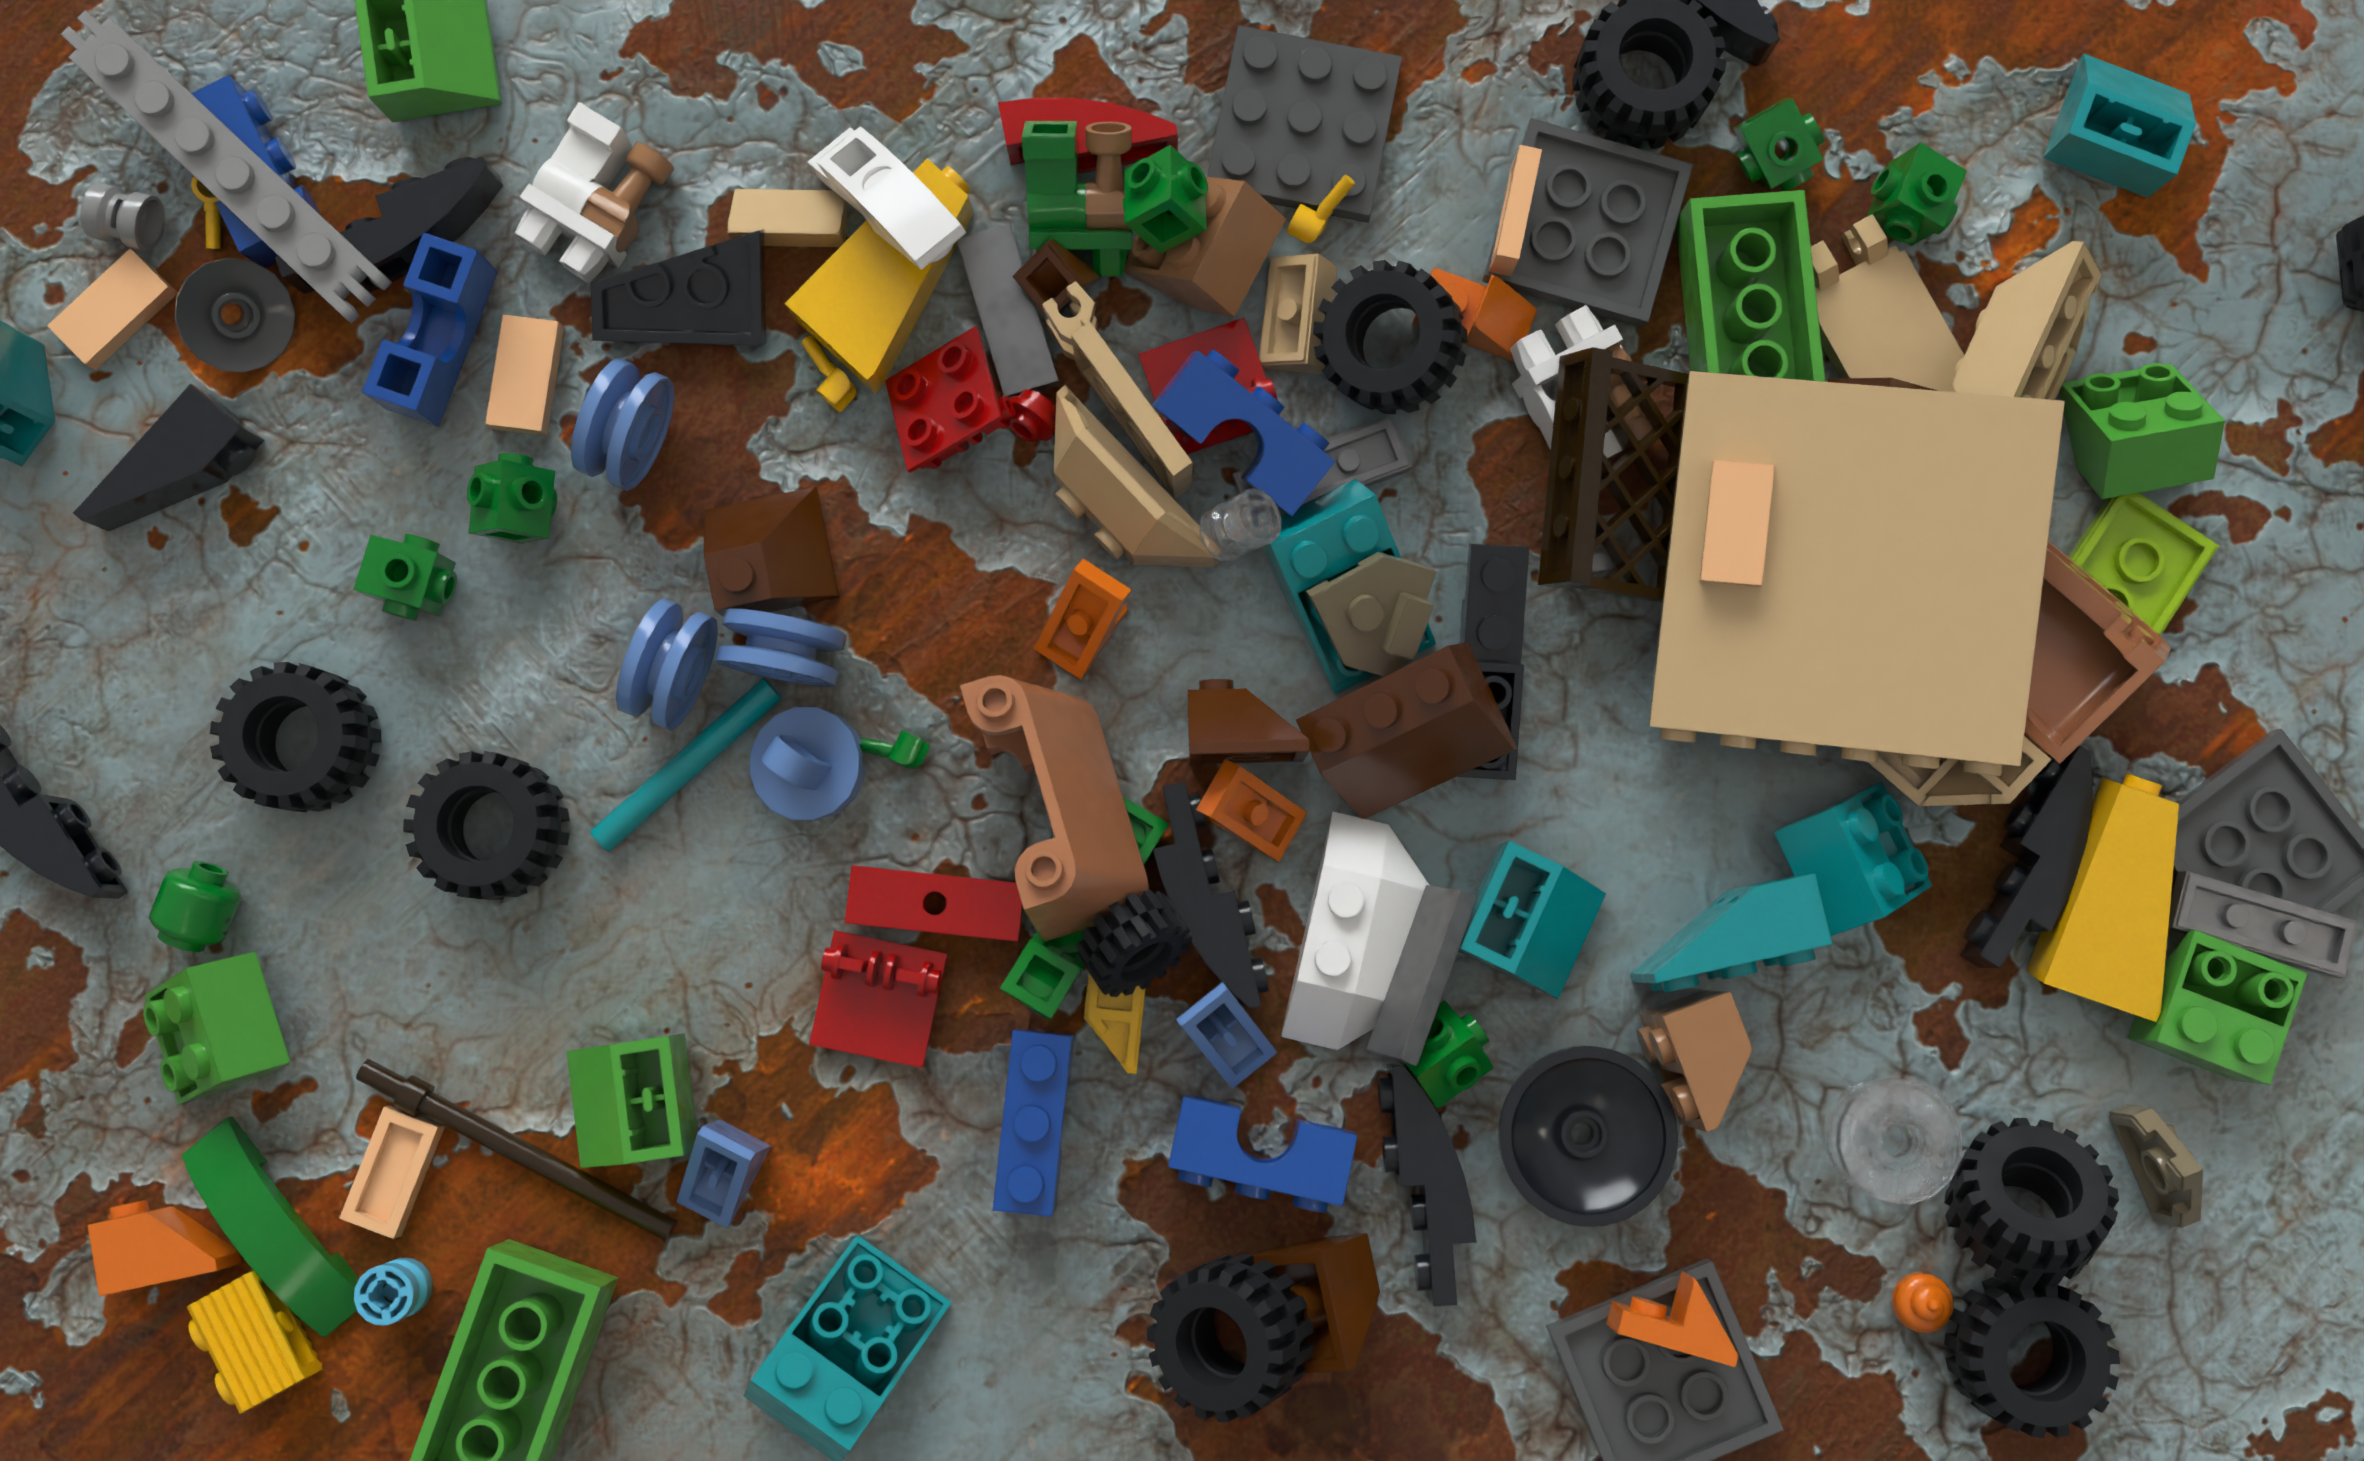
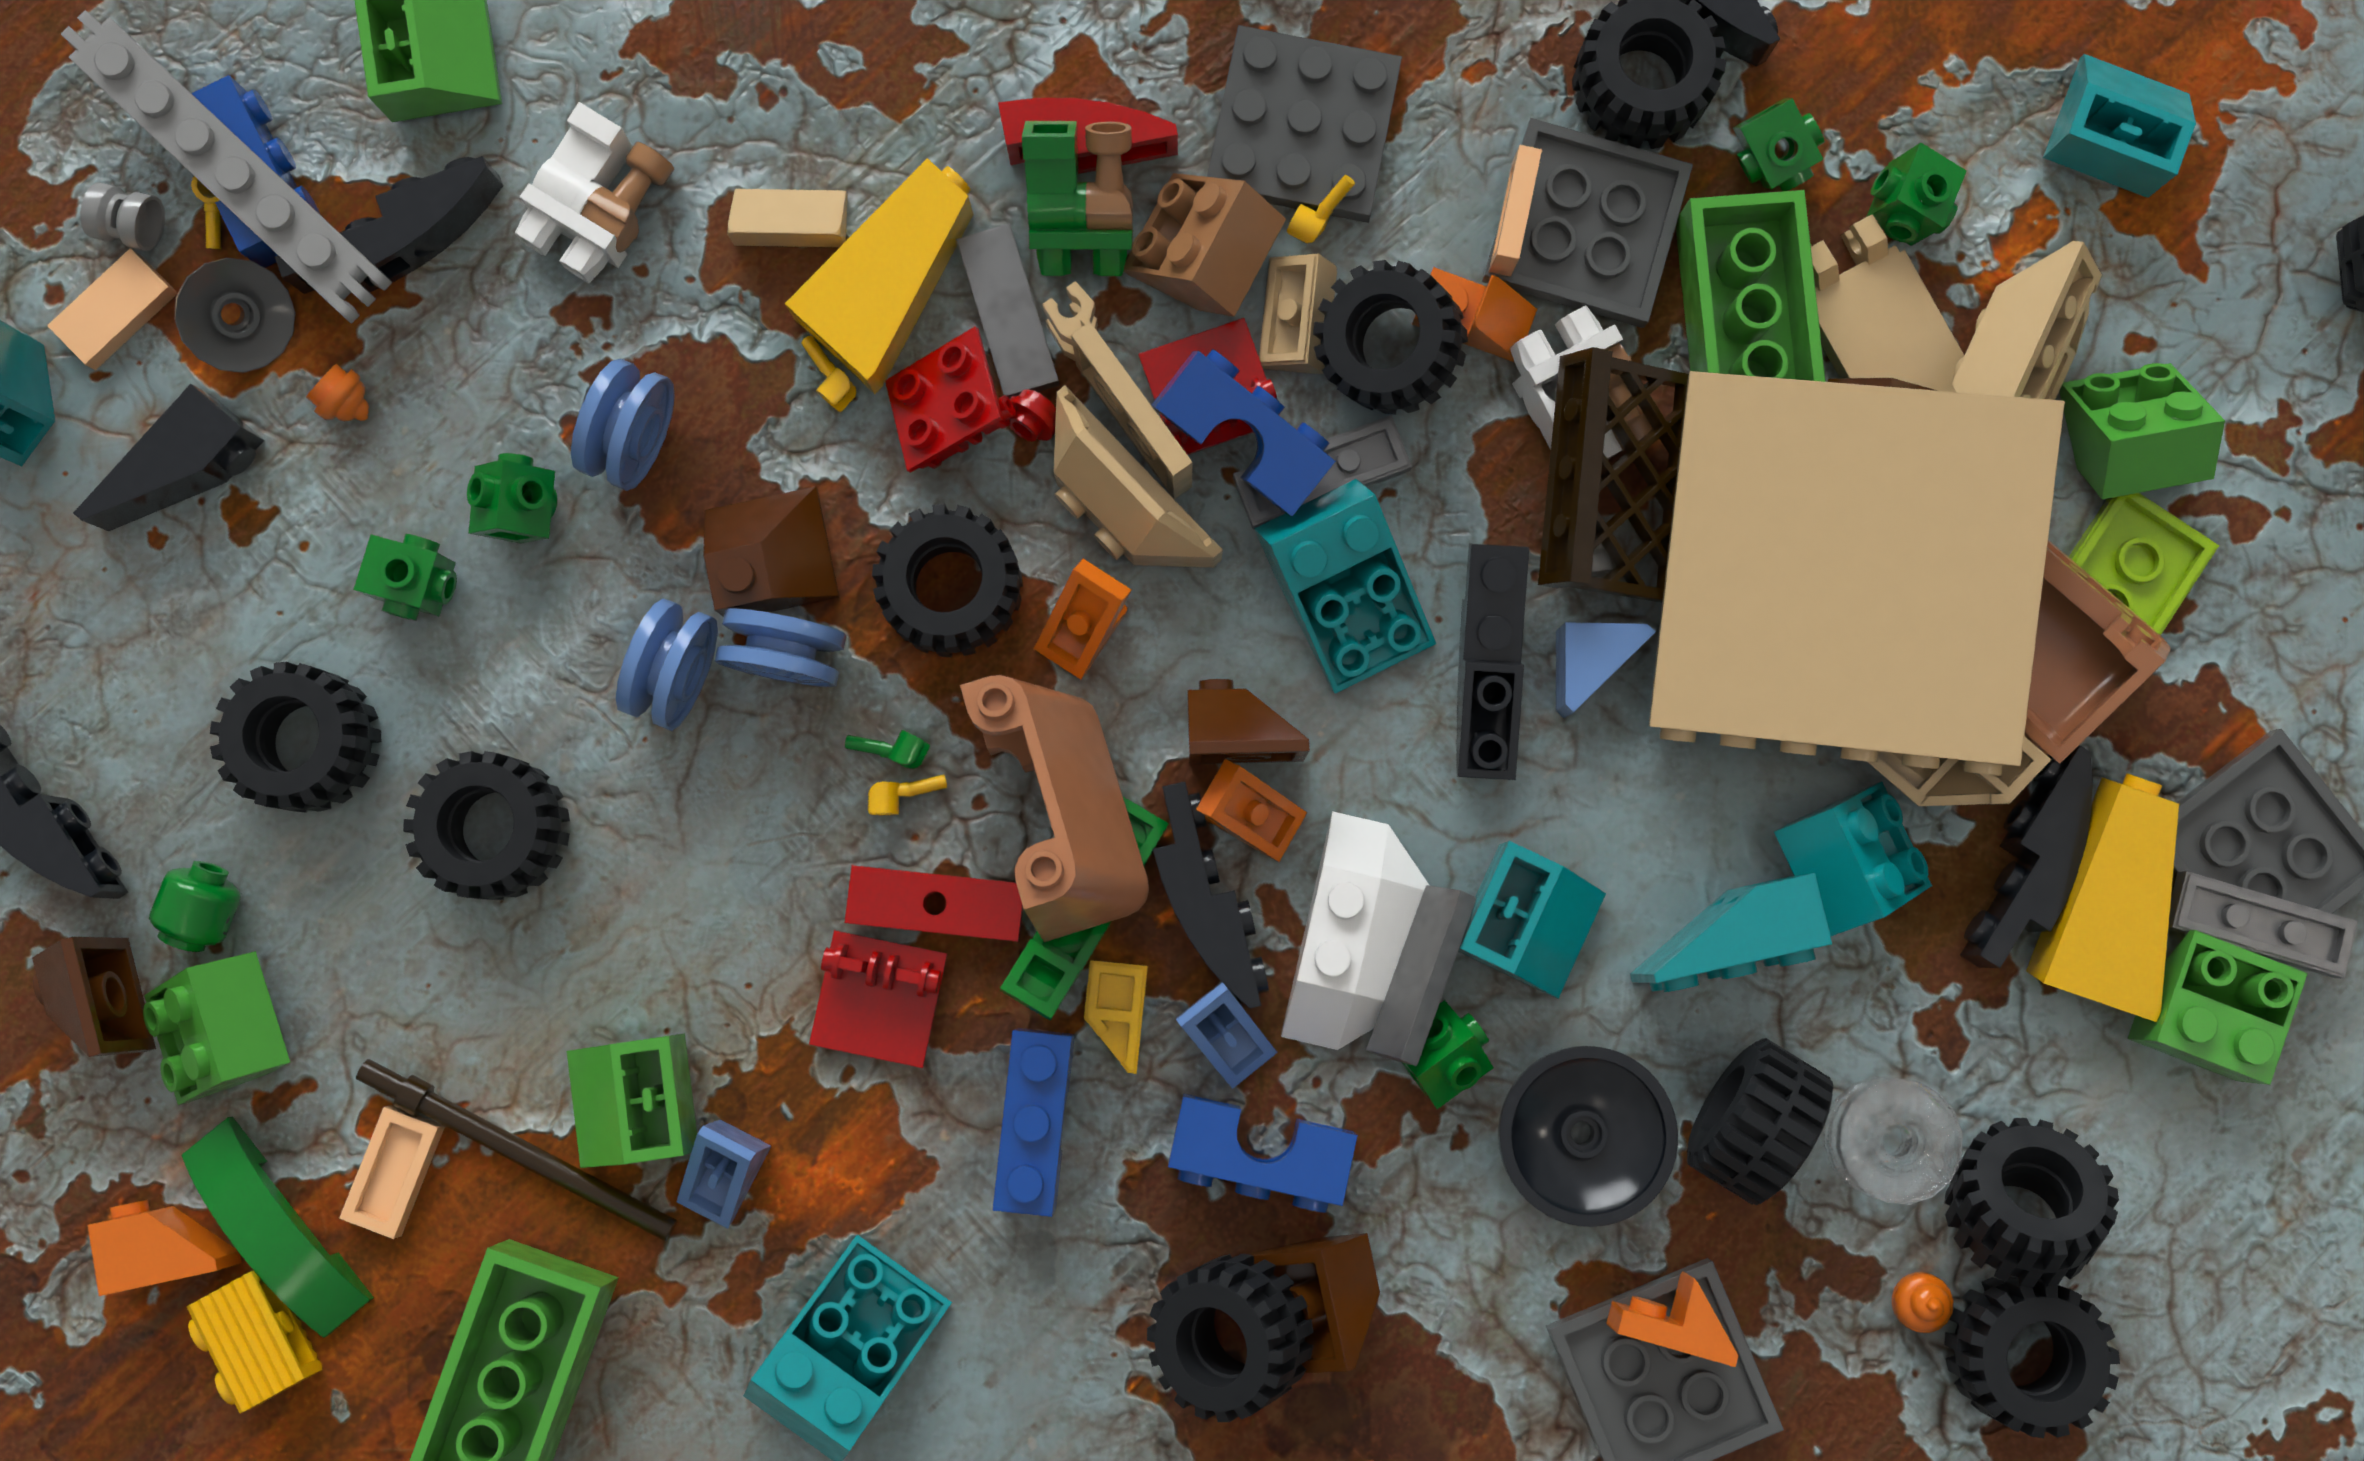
(93, 994): none -> reddish brown slope
(344, 391): none -> orange plate
(407, 1286): medium azure wheel -> none
(448, 298): blue arch -> none
(525, 375): light nougat tile -> none
(685, 765): teal piece -> none
(689, 298): black wing -> none
(807, 764): medium blue tile -> none
(884, 796): none -> yellow hand
(888, 196): white slope -> none
(916, 545): none -> black tyre
(1051, 272): reddish brown slope -> none
(1134, 943): black tyre -> none
(1165, 199): green brick -> none
(1240, 525): clear wheel -> none
(1376, 612): dark tan plate -> none
(1408, 731): reddish brown slope -> none
(1426, 1157): black slope -> none
(1589, 656): none -> medium blue slope
(1698, 1052): medium nougat slope -> none
(1737, 523): light nougat tile -> none
(1760, 1121): none -> black tyre
(2161, 1165): dark tan plate -> none

